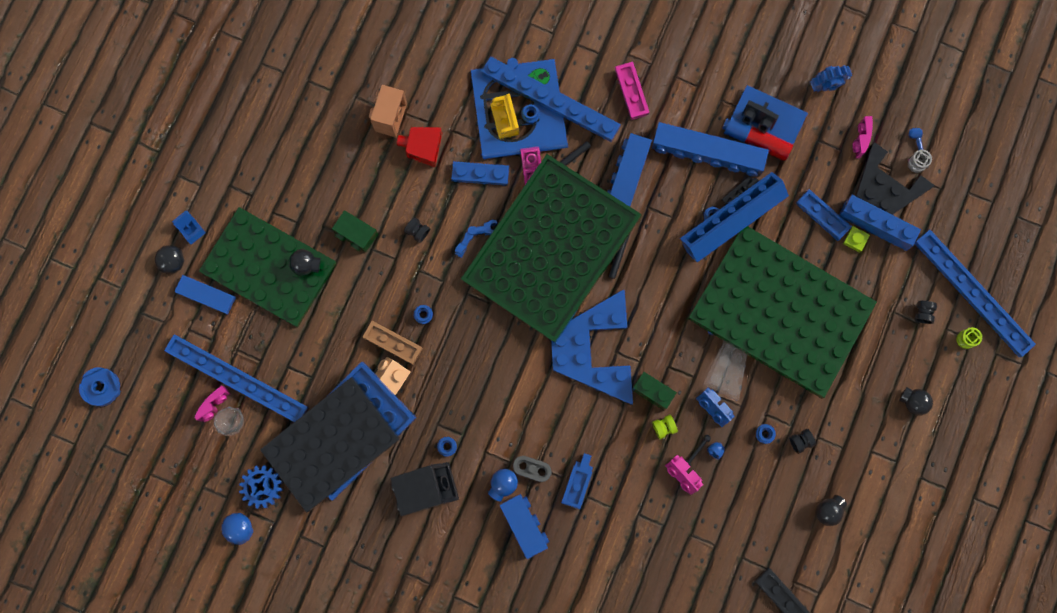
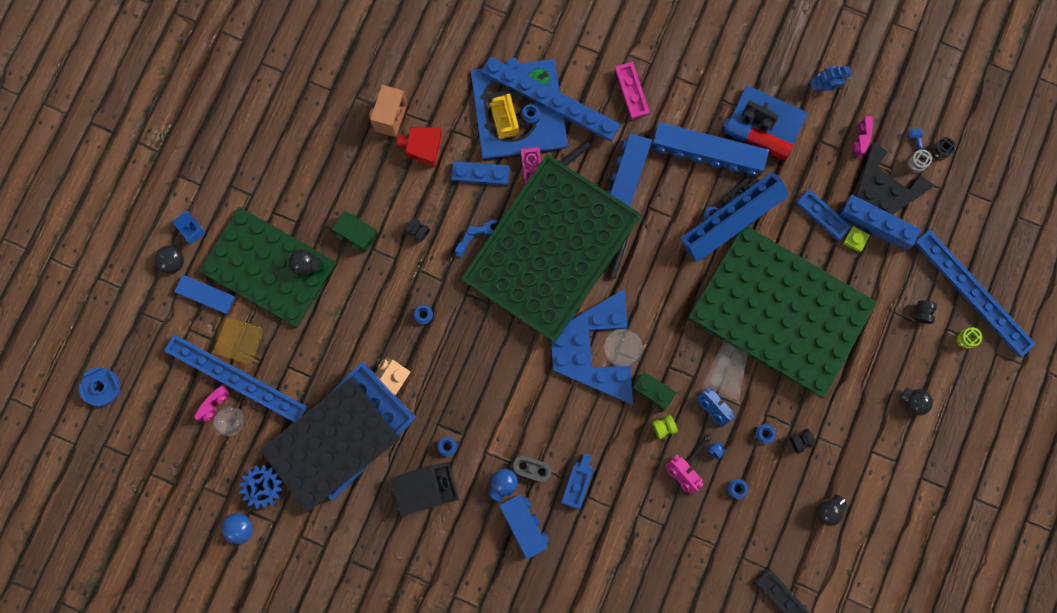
(238, 341): none -> clear yellow tile
(392, 342): medium nougat plate -> none
(623, 347): none -> clear tile
(744, 488): none -> blue plate
(941, 152): none -> black wheel

